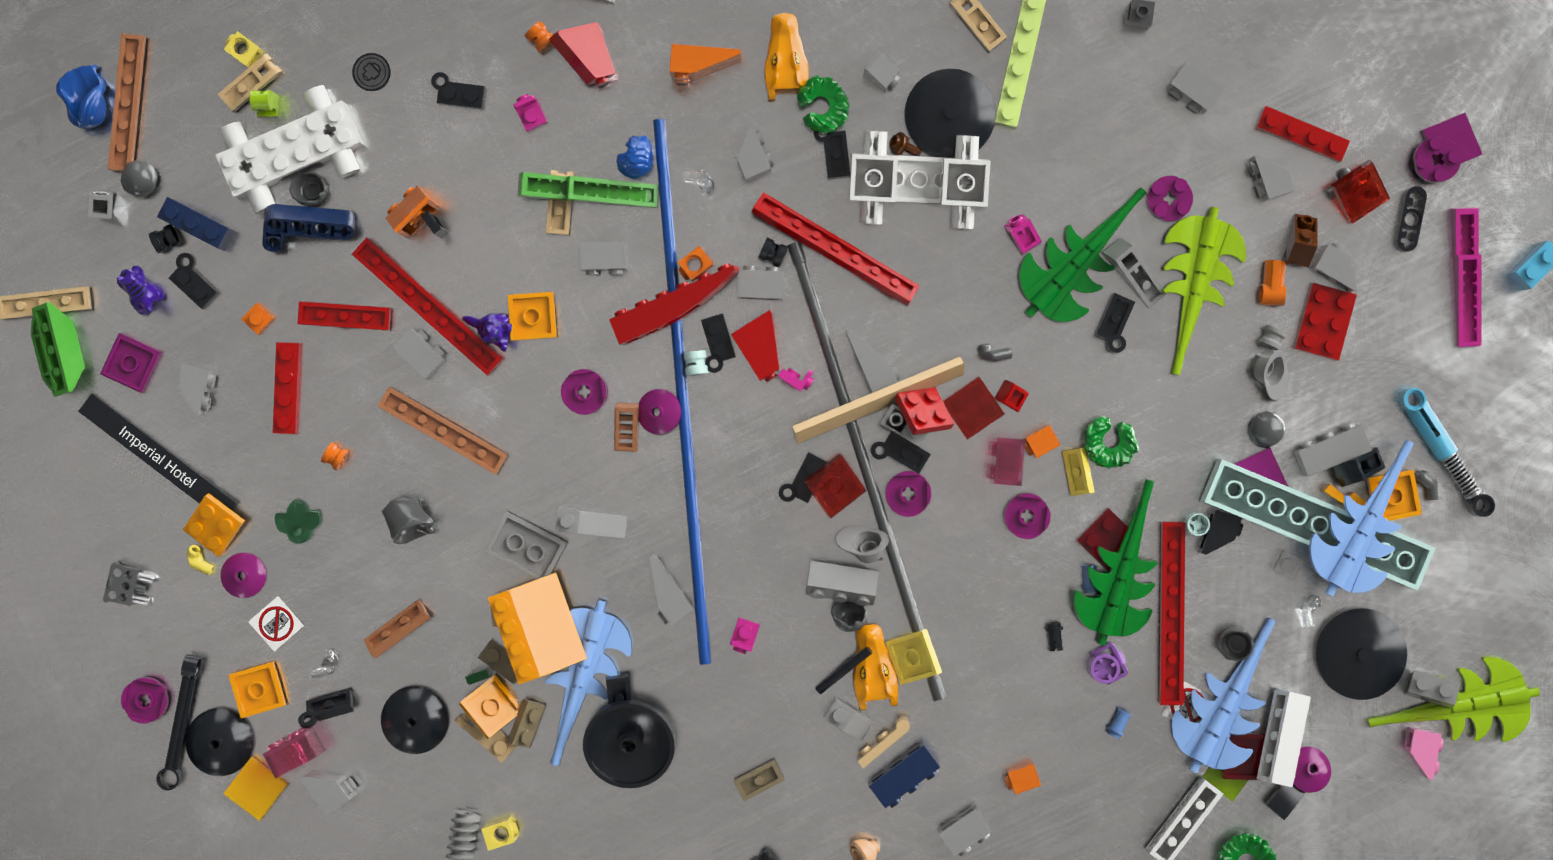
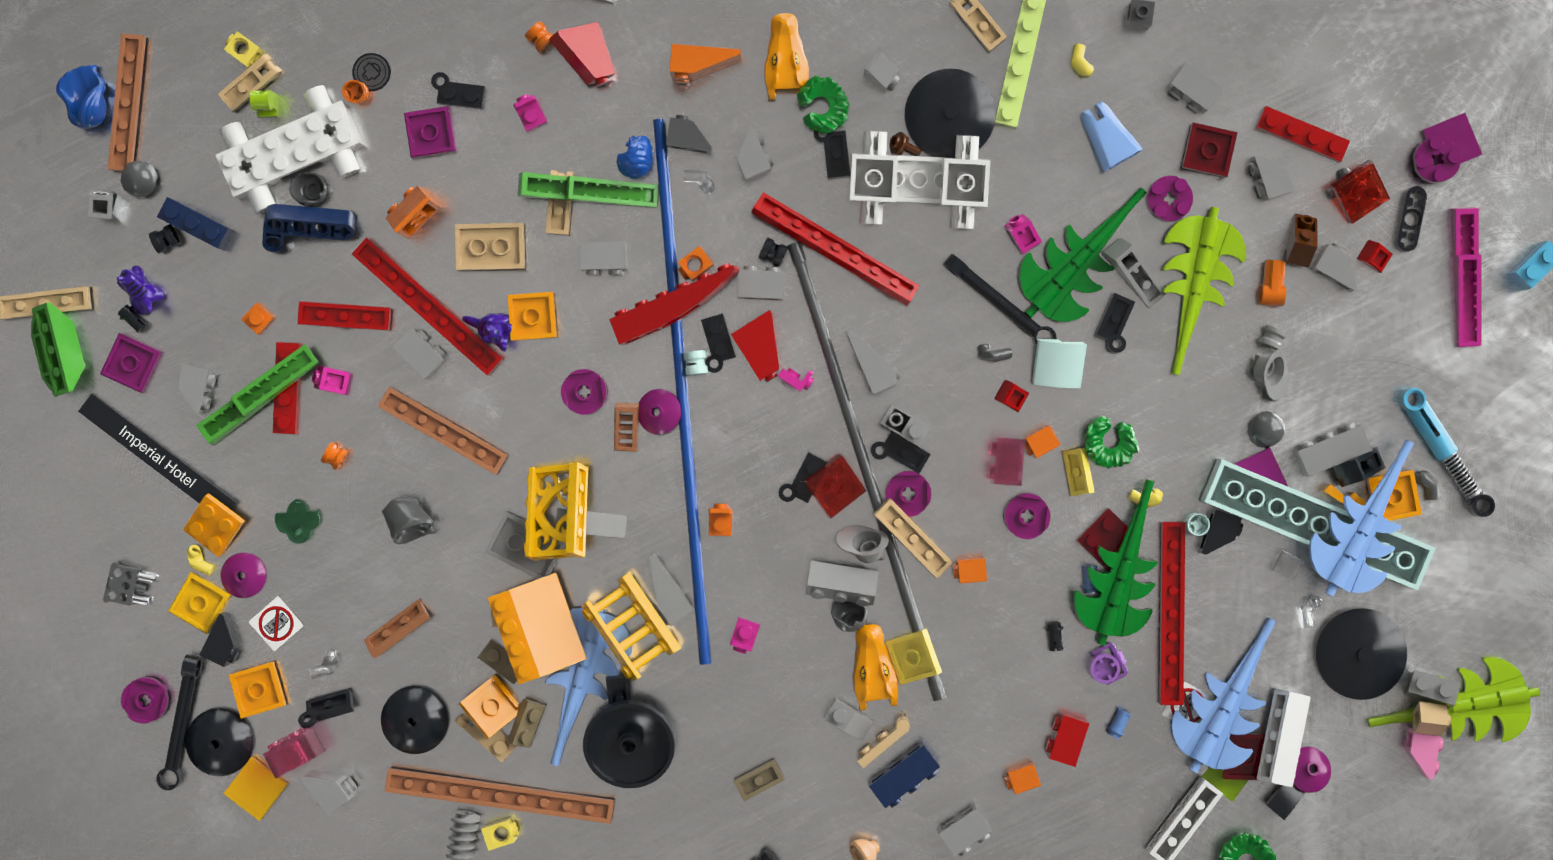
(132, 318): none -> black pin
(192, 283): black hinge -> none
(199, 602): none -> yellow tile
(221, 642): none -> black slope
(257, 395): none -> bright green slope
(330, 379): none -> dark pink bracket
(351, 89): none -> orange wheel
(430, 132): none -> magenta tile
(434, 224): black tile -> none
(478, 676): dark green tile -> none
(489, 246): none -> tan plate
(499, 795): none -> nougat plate
(539, 500): none -> yellow fence
(640, 606): none -> yellow fence
(686, 136): none -> dark grey slope
(720, 520): none -> orange bracket
(843, 670): black bar -> none
(876, 400): tan tile -> none
(912, 538): none -> tan plate
(924, 410): plate -> none
(962, 271): none -> black piece
(970, 570): none -> orange brick
(973, 408): clear red plate -> none
(1059, 363): none -> light aqua slope
(1067, 739): none -> red brick
(1079, 63): none -> light yellow arm
(1109, 137): none -> light blue piece
(1155, 497): none -> light yellow arm
(1209, 150): none -> dark red plate
(1236, 644): dark grey hair -> none
(1325, 321): red plate -> none
(1375, 255): none -> red slope
(1430, 719): none -> tan brick

